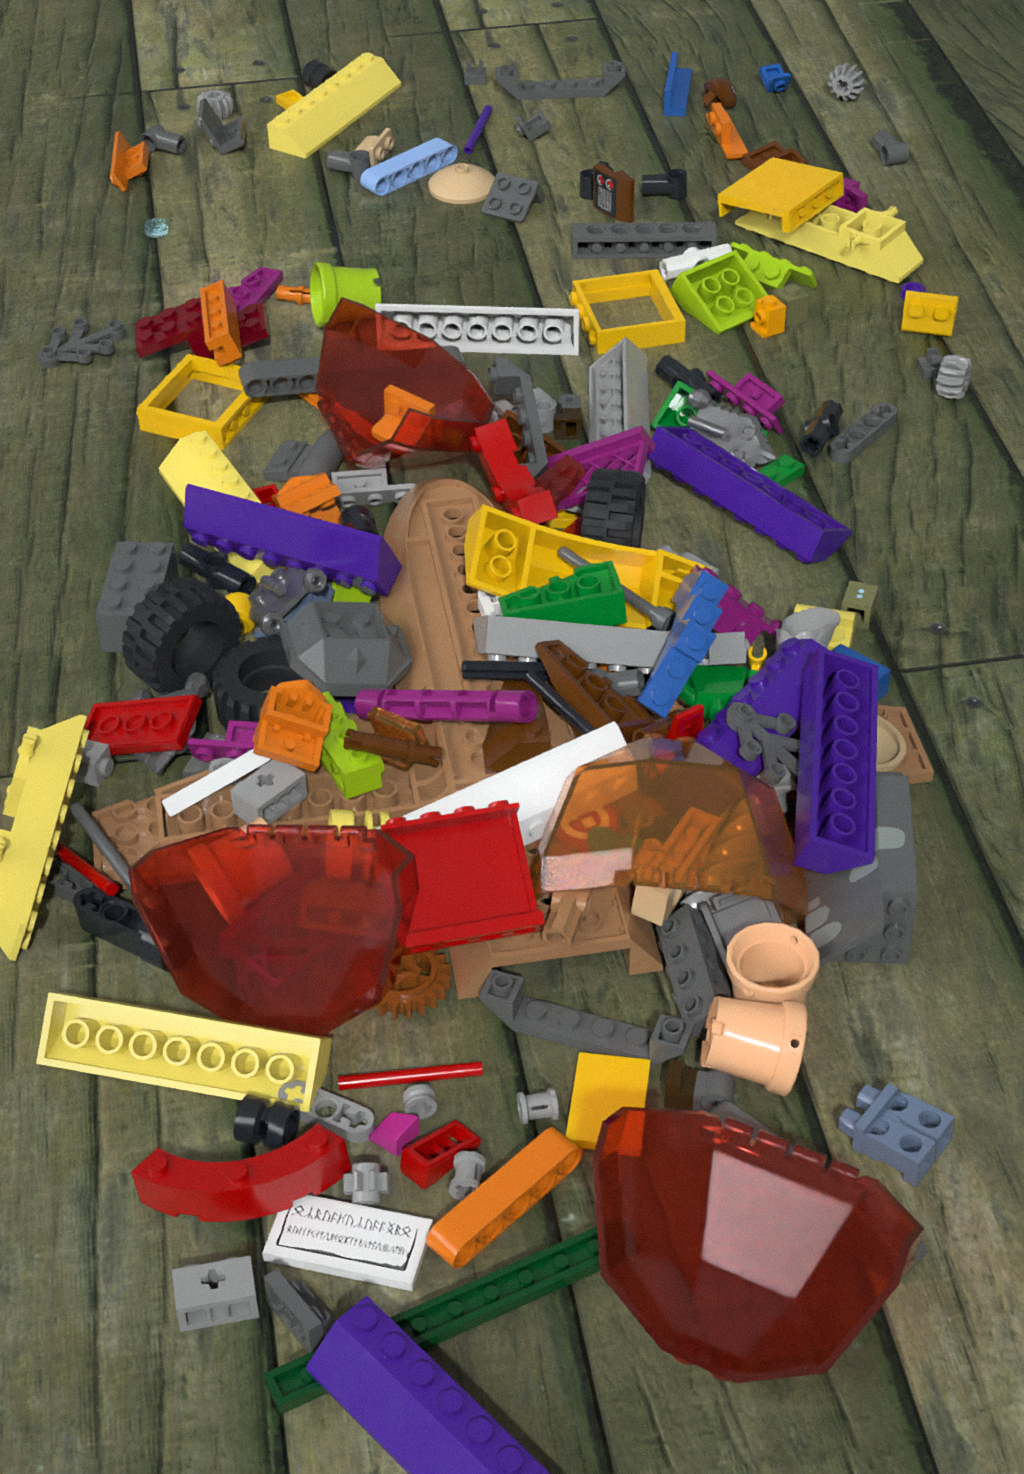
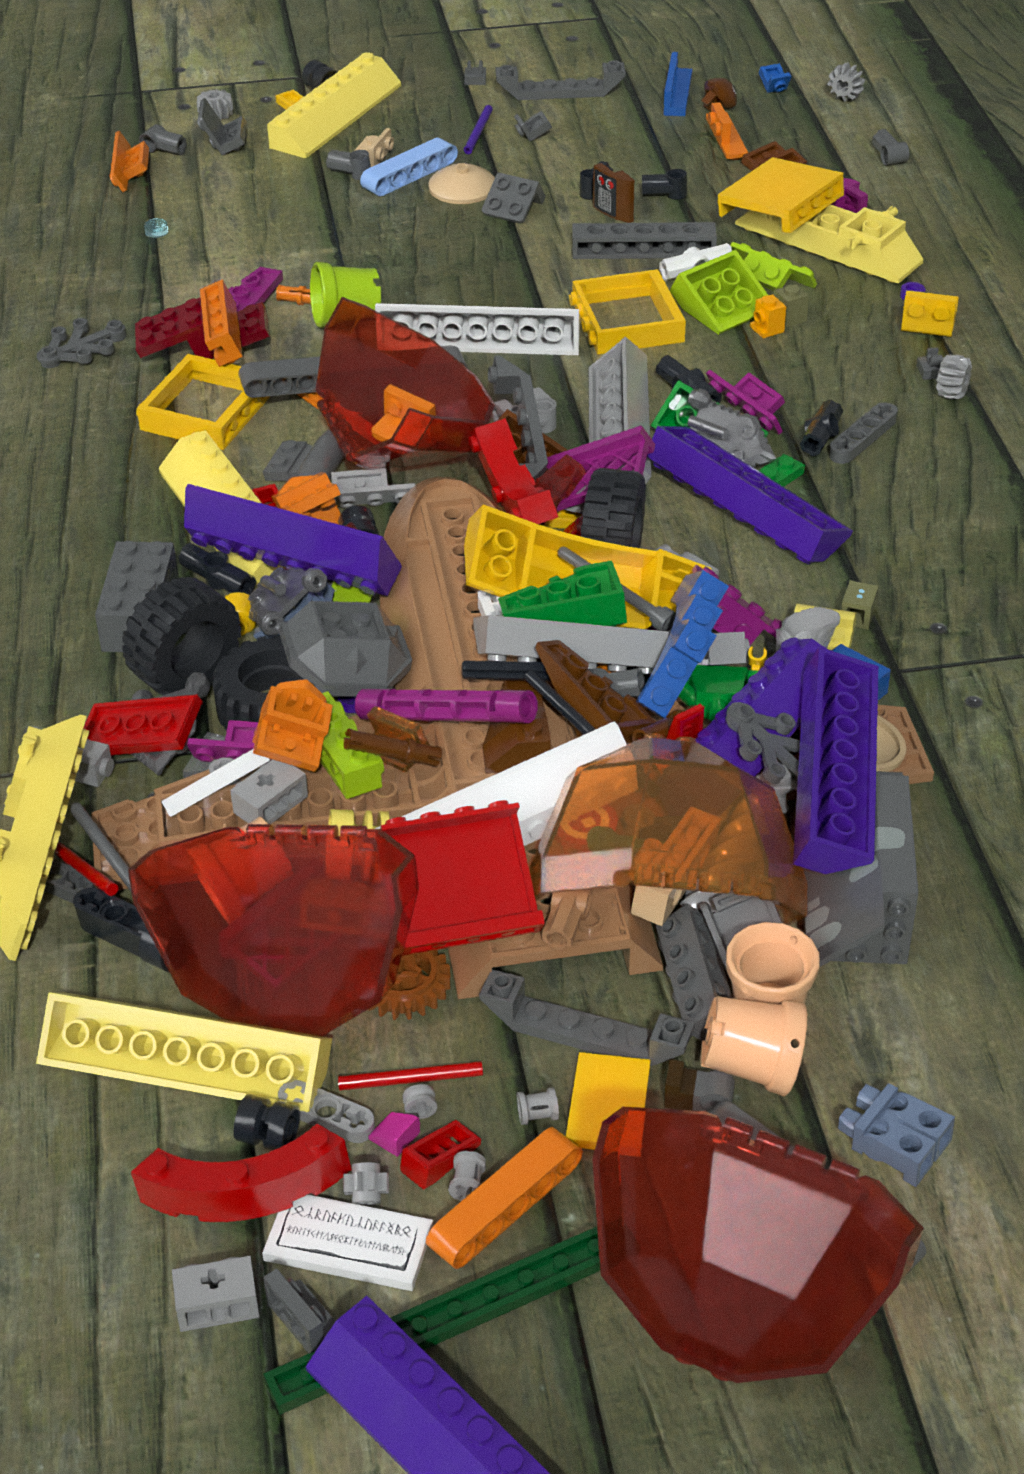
(568, 418): dark brown leg -> none

